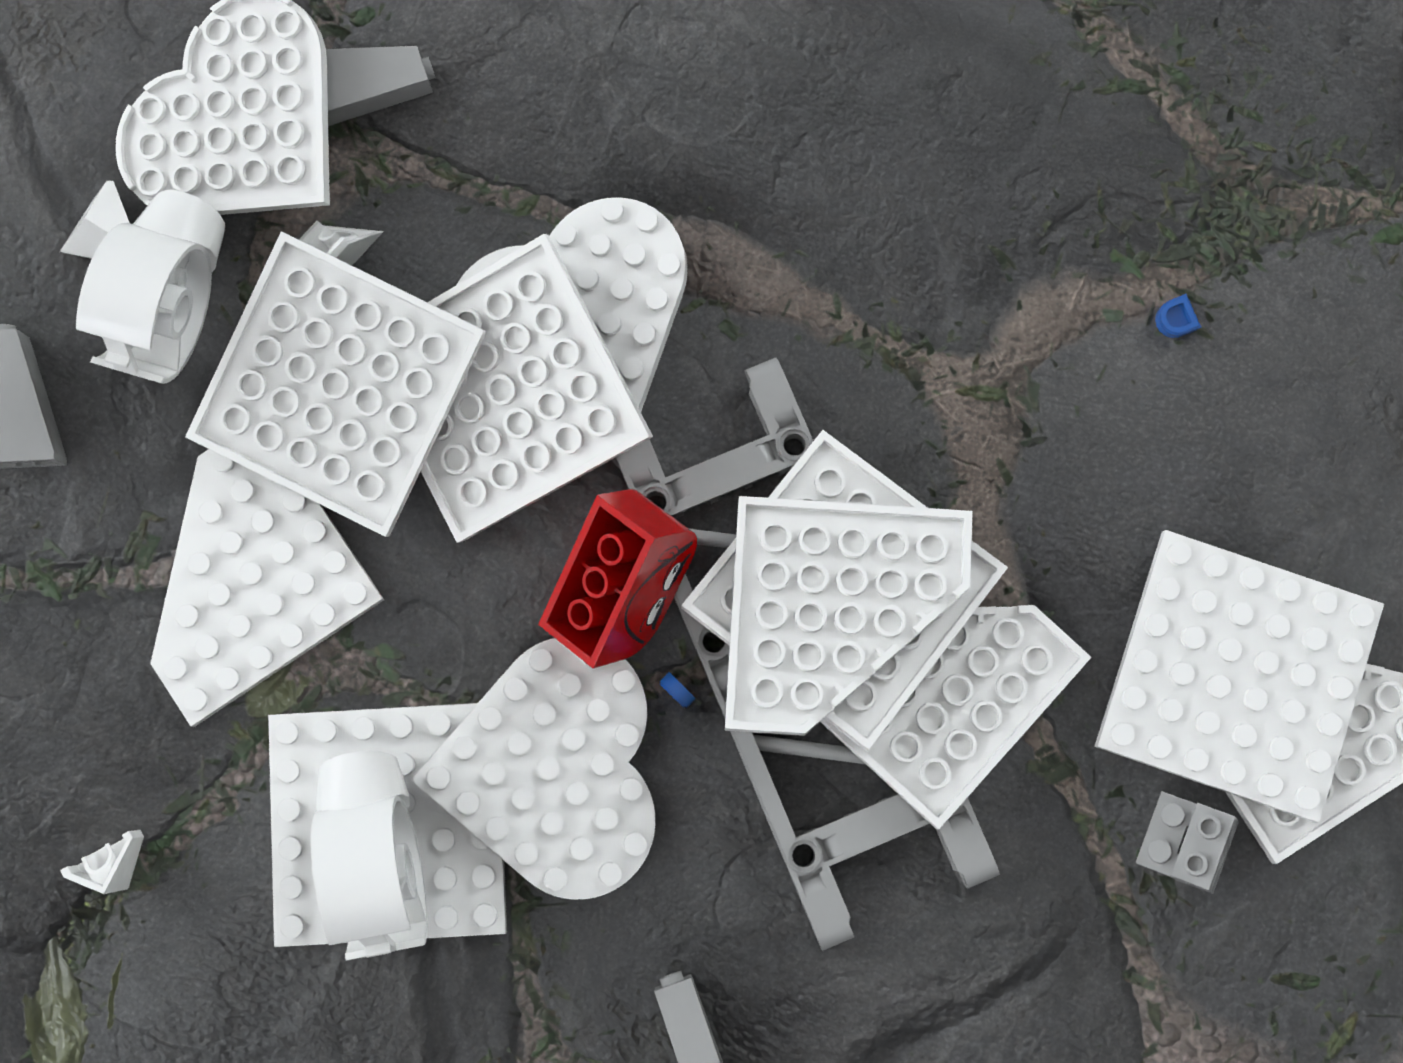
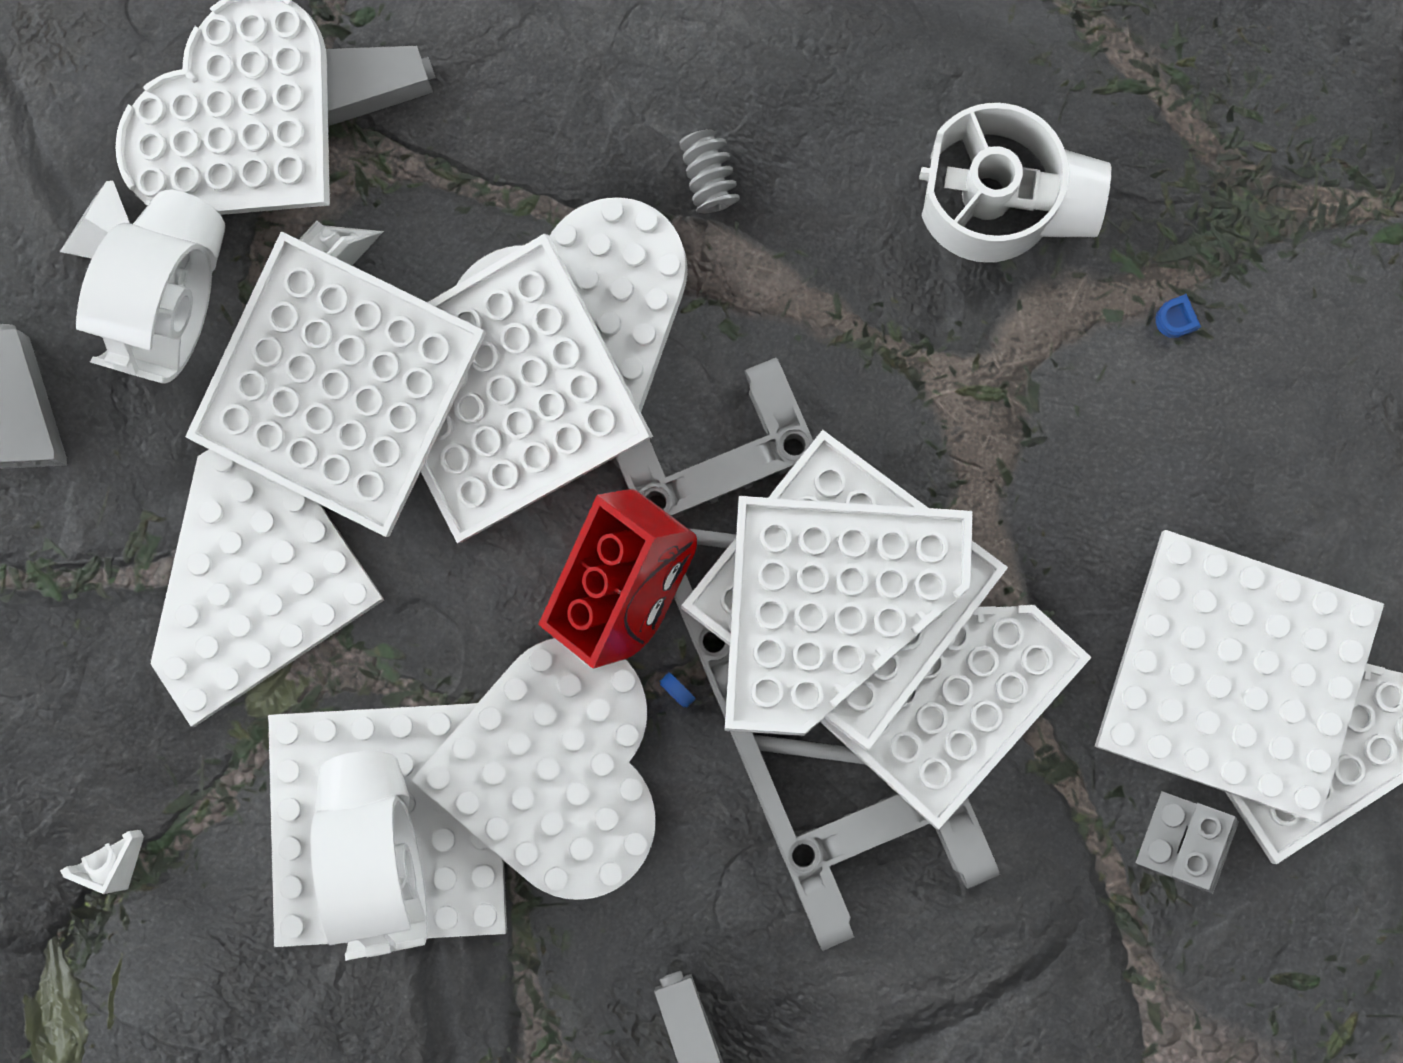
(706, 171): none -> light grey piece
(1071, 189): none -> white animal

